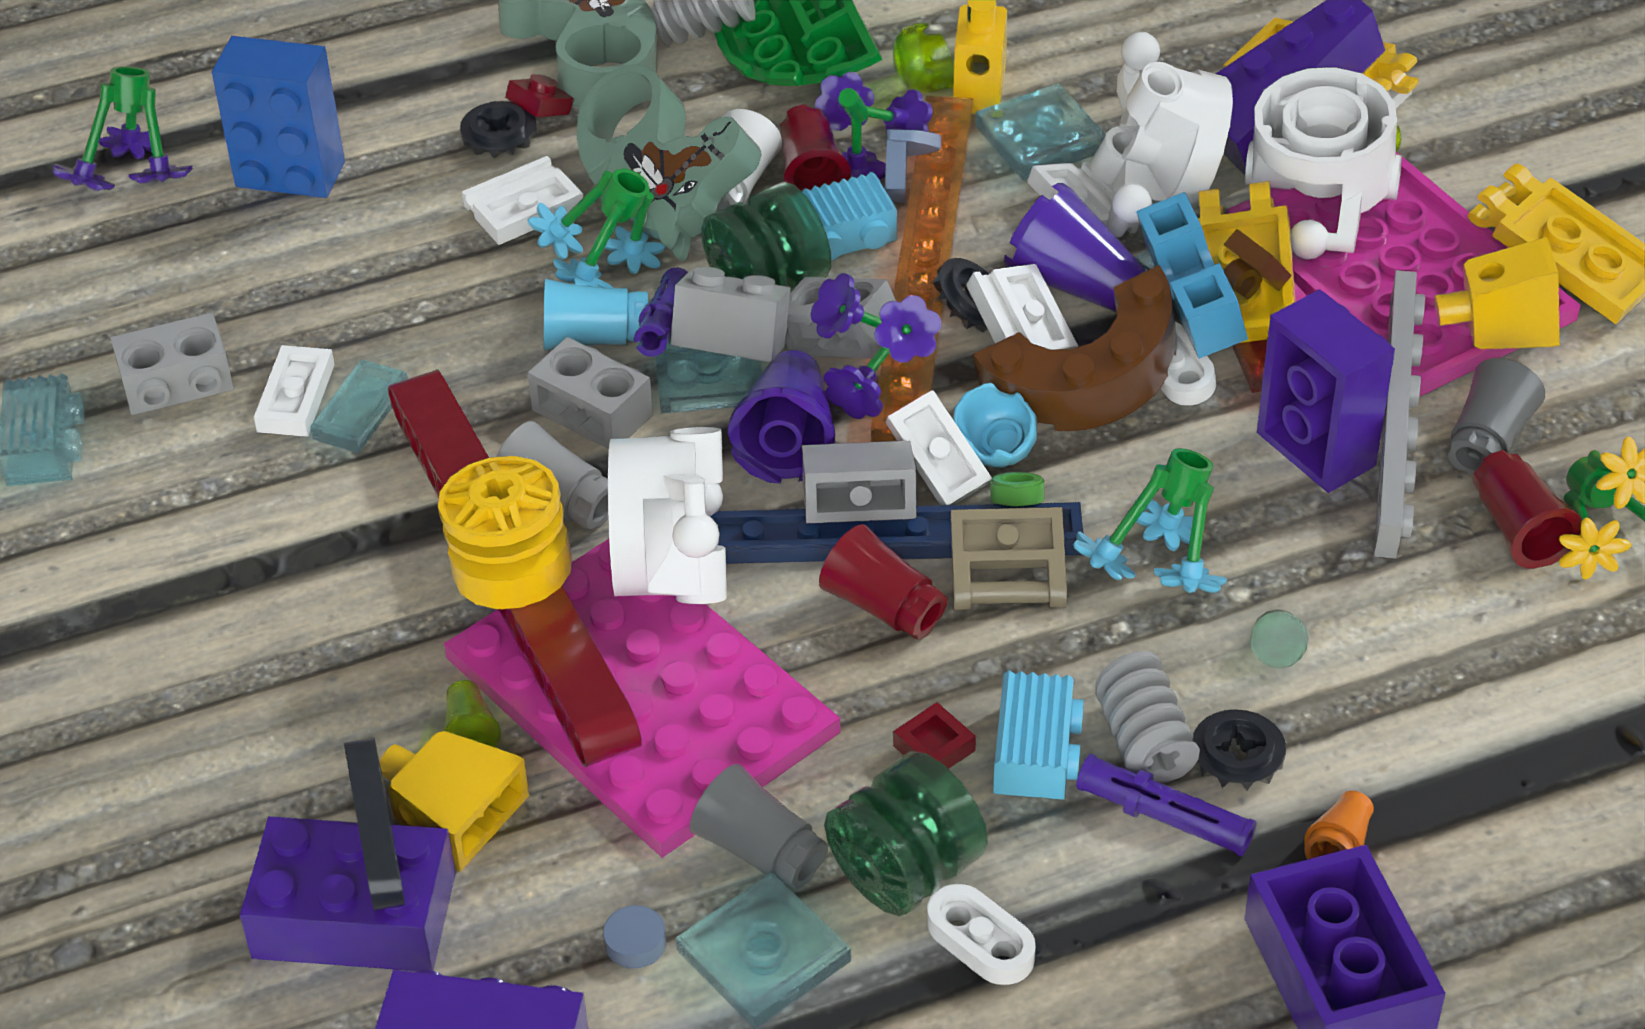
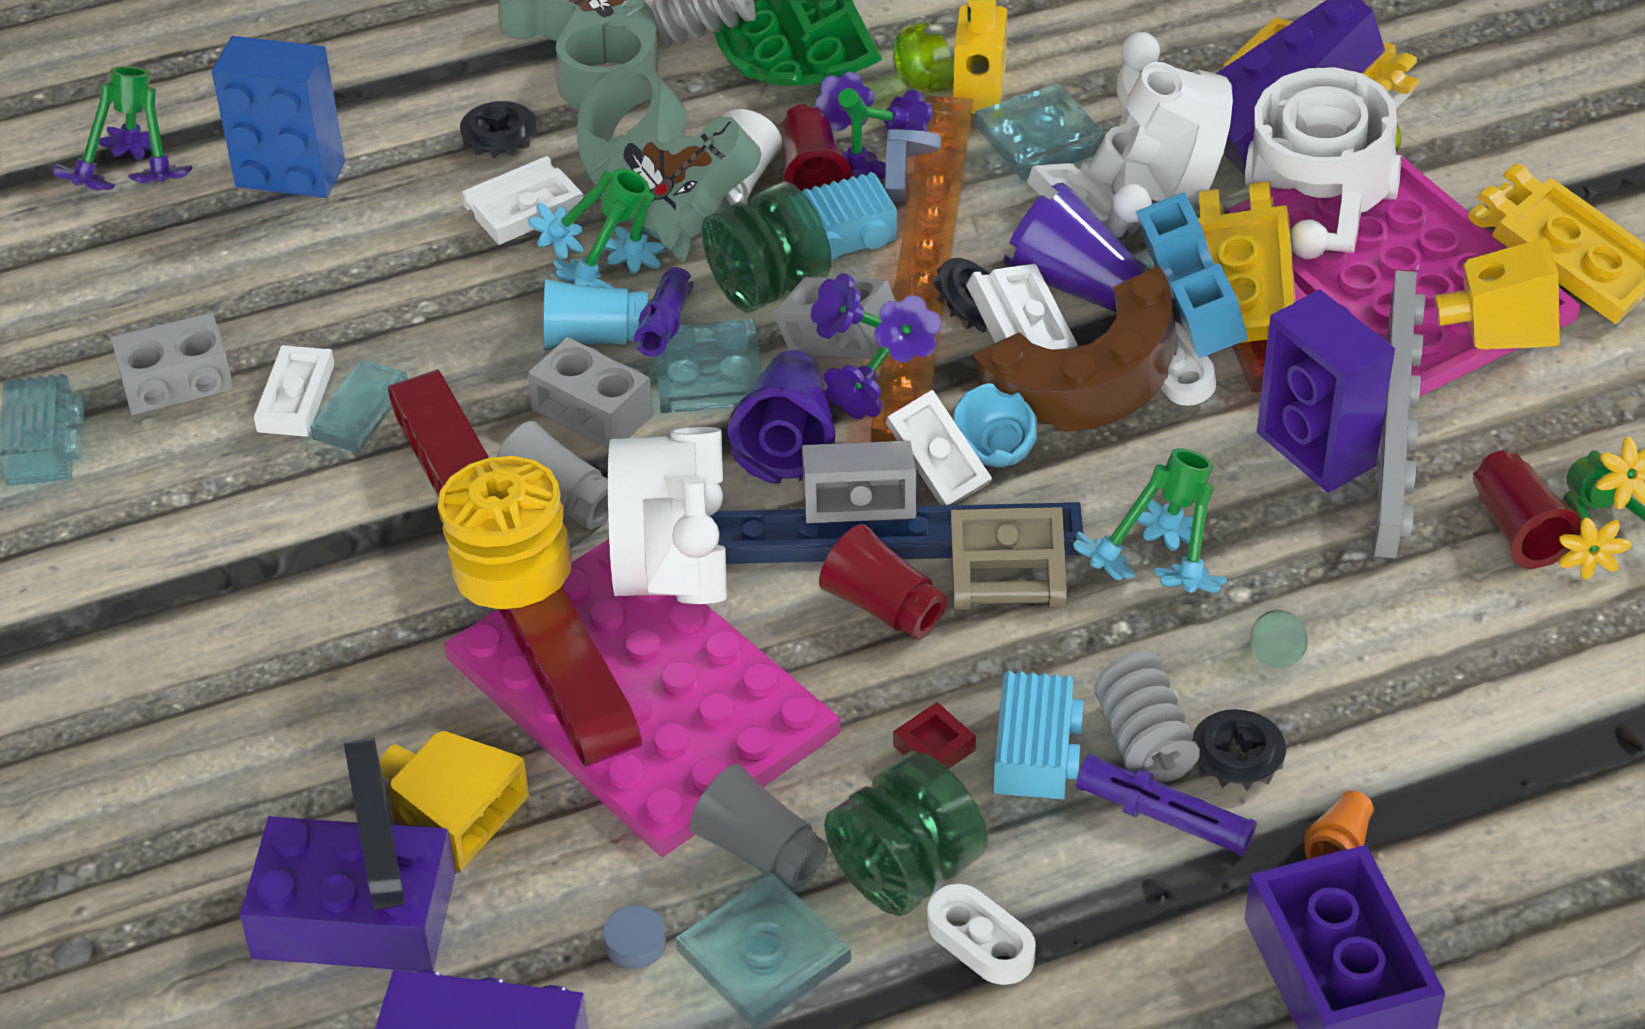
(469, 714): clear neon green cone -> none
(539, 96): dark red plate -> none
(730, 314): light grey brick -> none
(1017, 489): bright green tile -> none
(1252, 266): reddish brown tile -> none
(1495, 411): dark grey plant -> none

